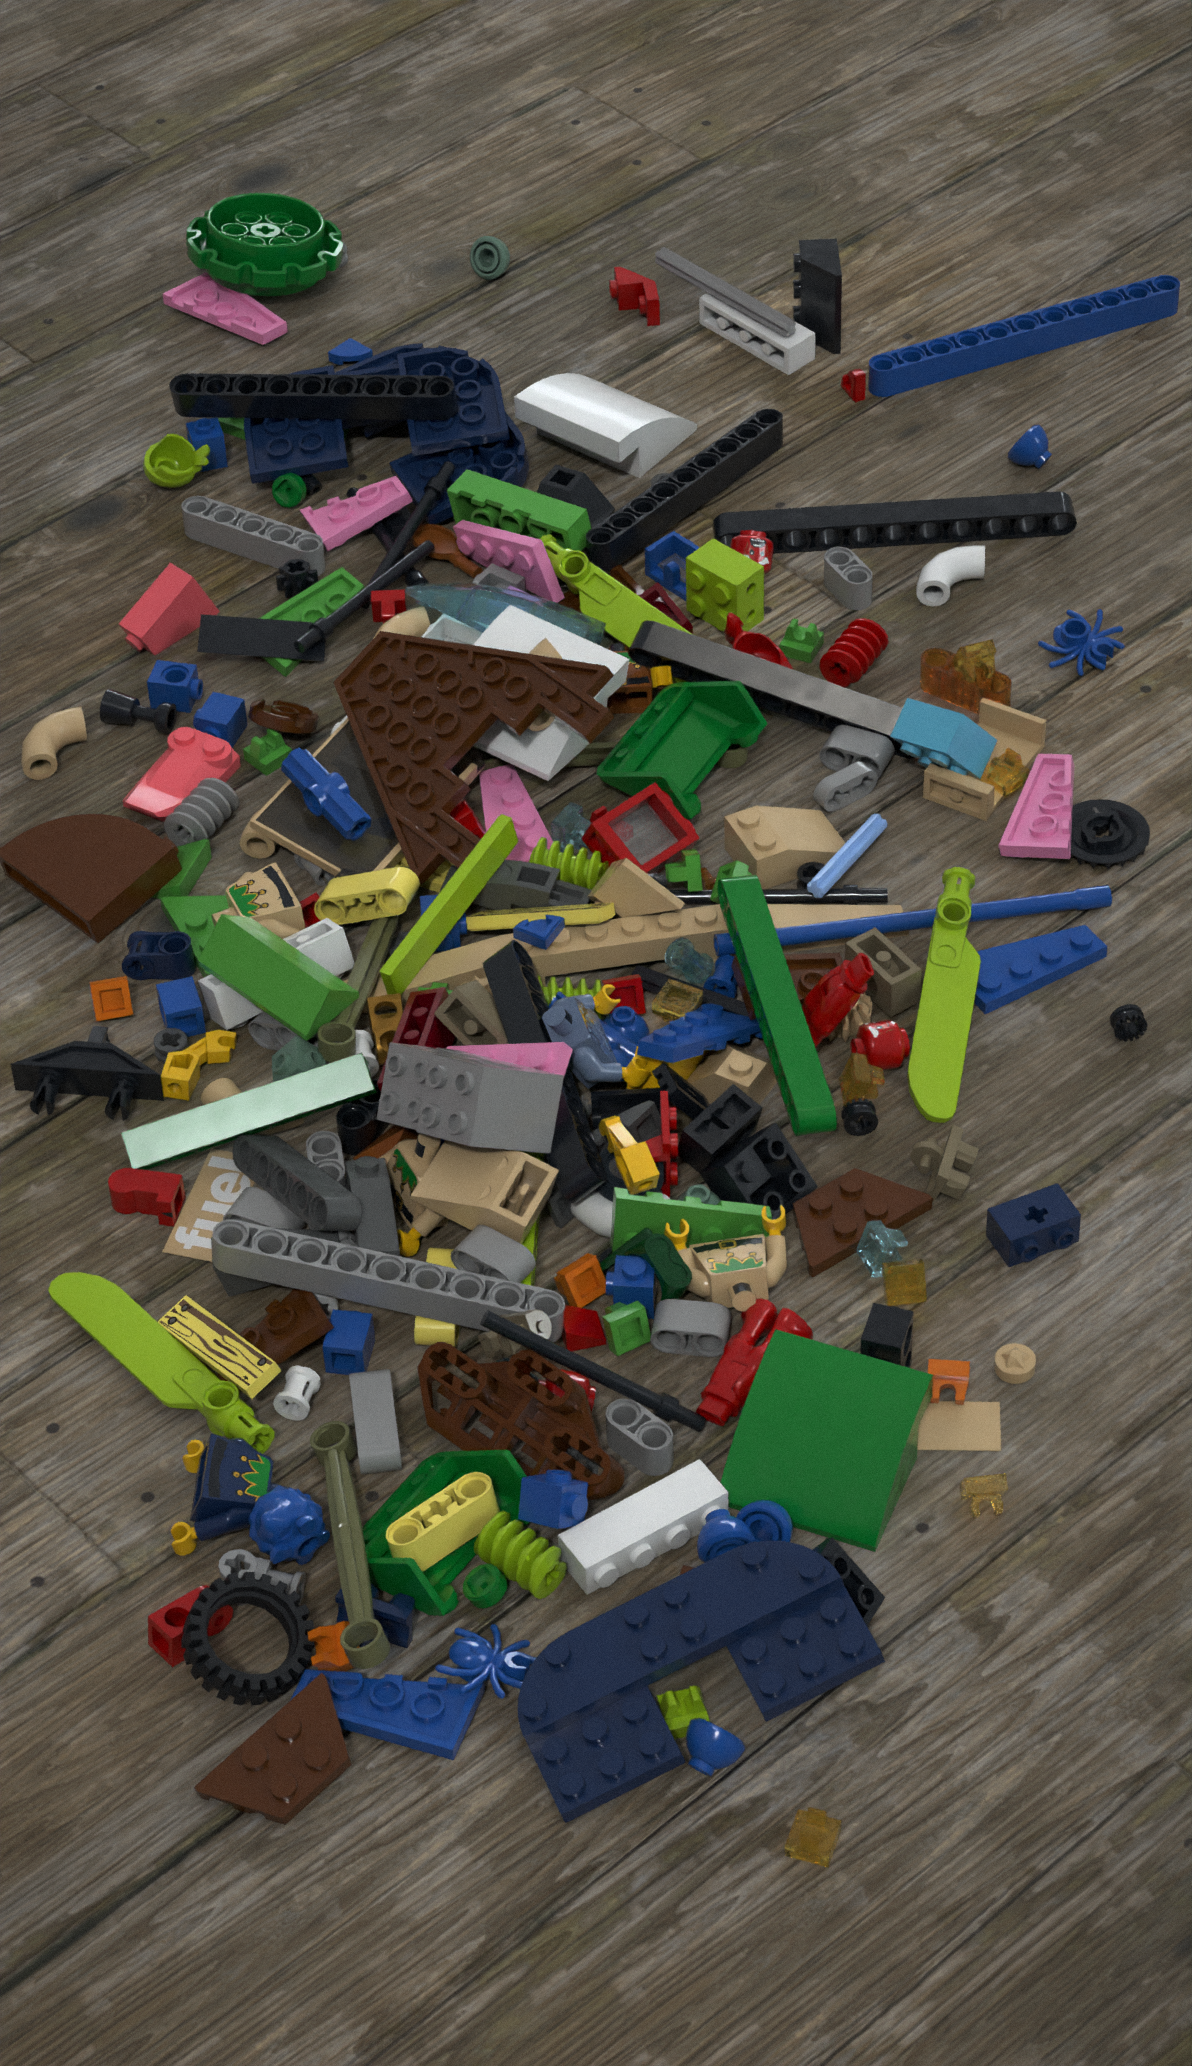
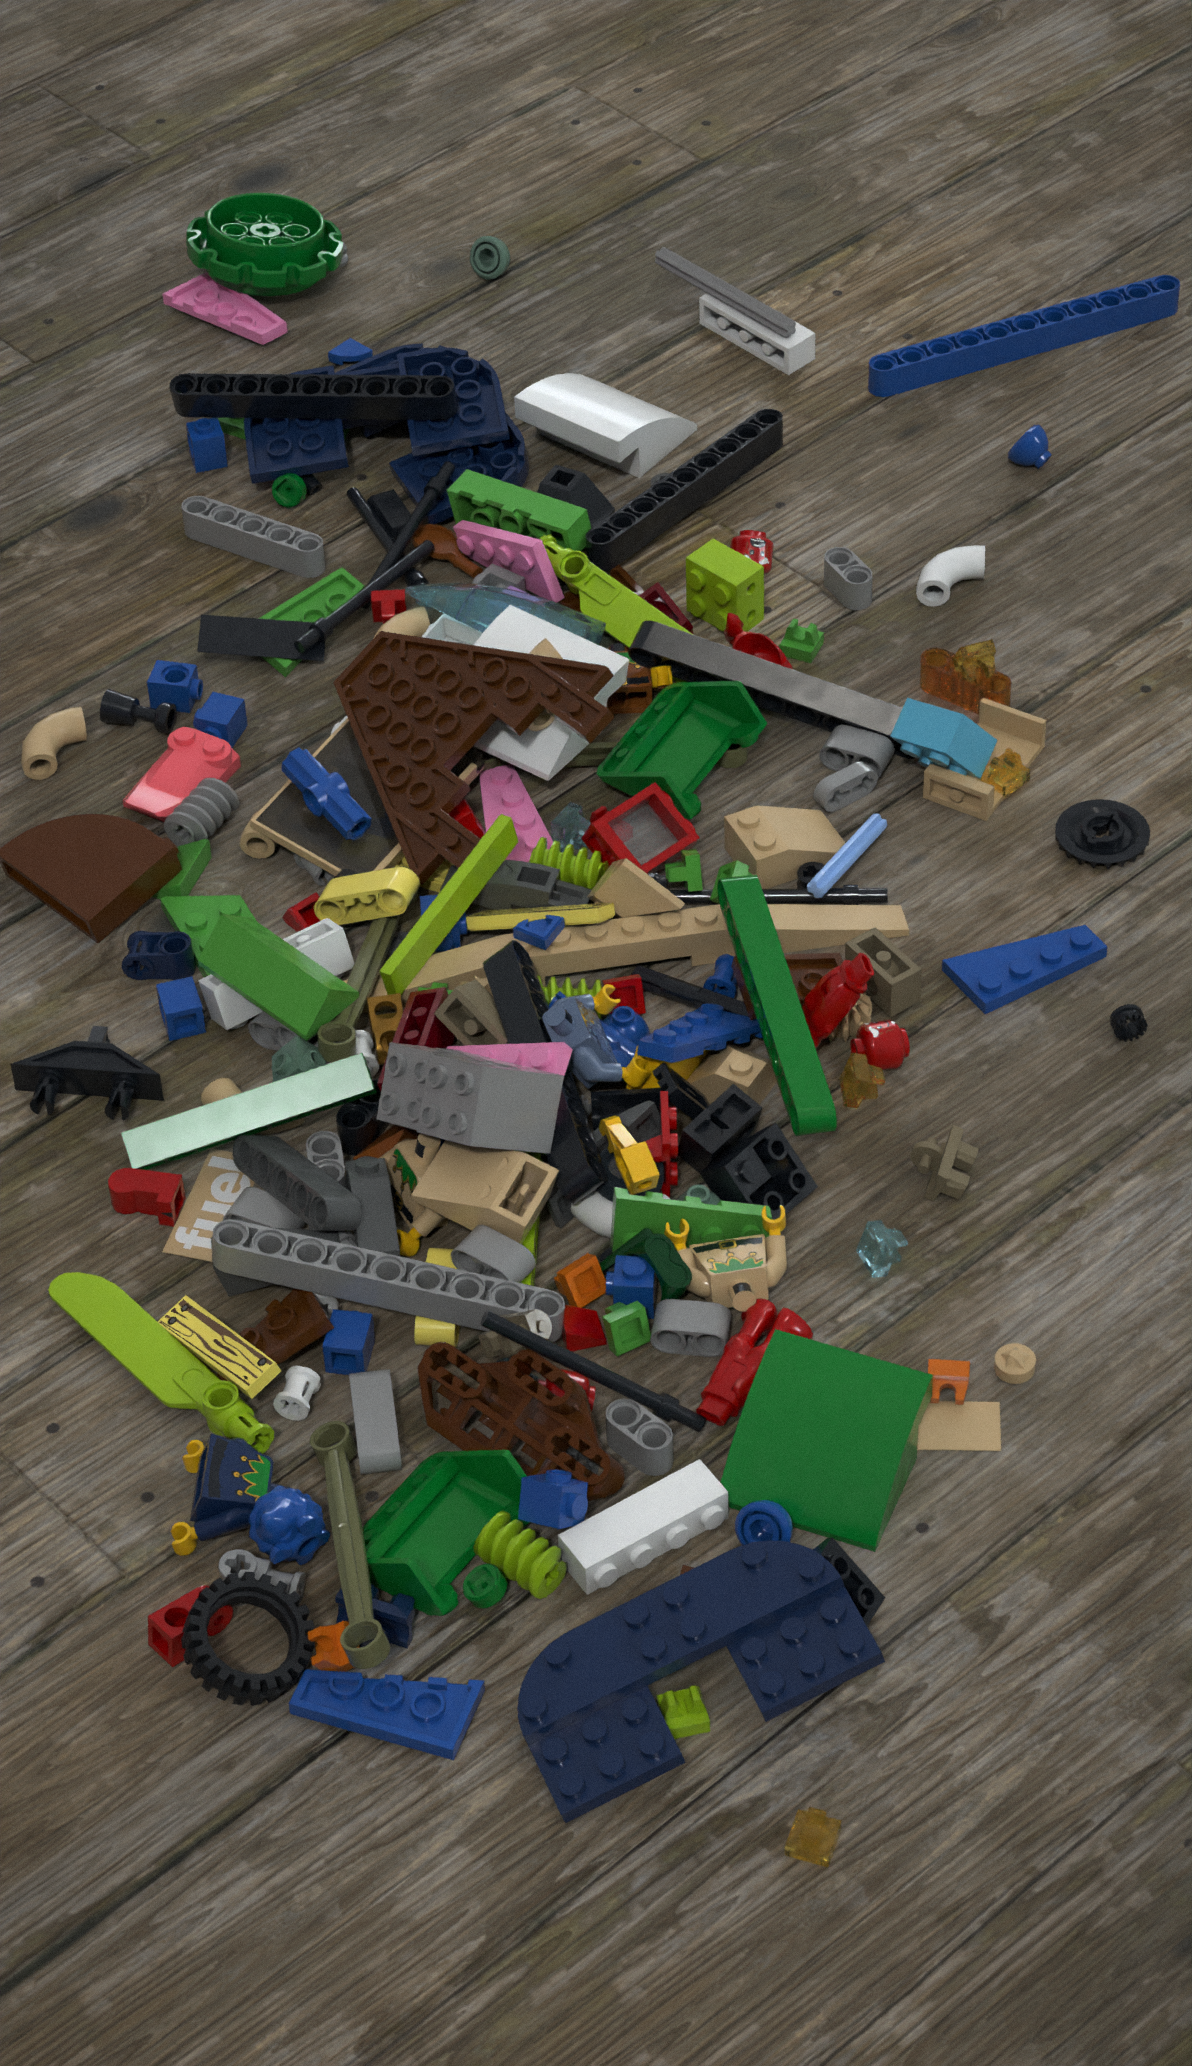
(111, 998): orange tile -> none
(166, 611): coral slope -> none
(169, 1036): dark grey bush -> none
(174, 461): lime hat -> none
(182, 1068): yellow piece -> none
(267, 752): bright green tile -> none
(267, 900): tan torso -> none
(283, 716): reddish brown tile -> none
(284, 1759): reddish brown wing -> none
(295, 577): black gear -> none
(351, 516): bright pink wing -> none
(444, 1521): light yellow beam -> none
(481, 1662): blue animal -> none
(635, 292): red slope -> none
(667, 562): blue window -> none
(676, 1000): clear yellow tile -> none
(689, 960): clear light blue bush -> none
(708, 878): clear orange piece -> none
(711, 1746): blue brick -> none
(722, 1534): blue brick -> none
(819, 291): black slope -> none
(837, 1214): reddish brown wing -> none
(853, 652): red piece -> none
(853, 1111): black bush -> none
(855, 384): red tile -> none
(888, 1335): black brick -> none
(904, 1282): clear yellow tile -> none
(905, 522): black beam -> none
(945, 1003): lime piece -> none
(984, 1488): clear yellow tile -> none
(1033, 1225): dark blue brick -> none
(1043, 812): bright pink wing -> none
(1077, 638): blue animal -> none
(1078, 899): blue piece -> none

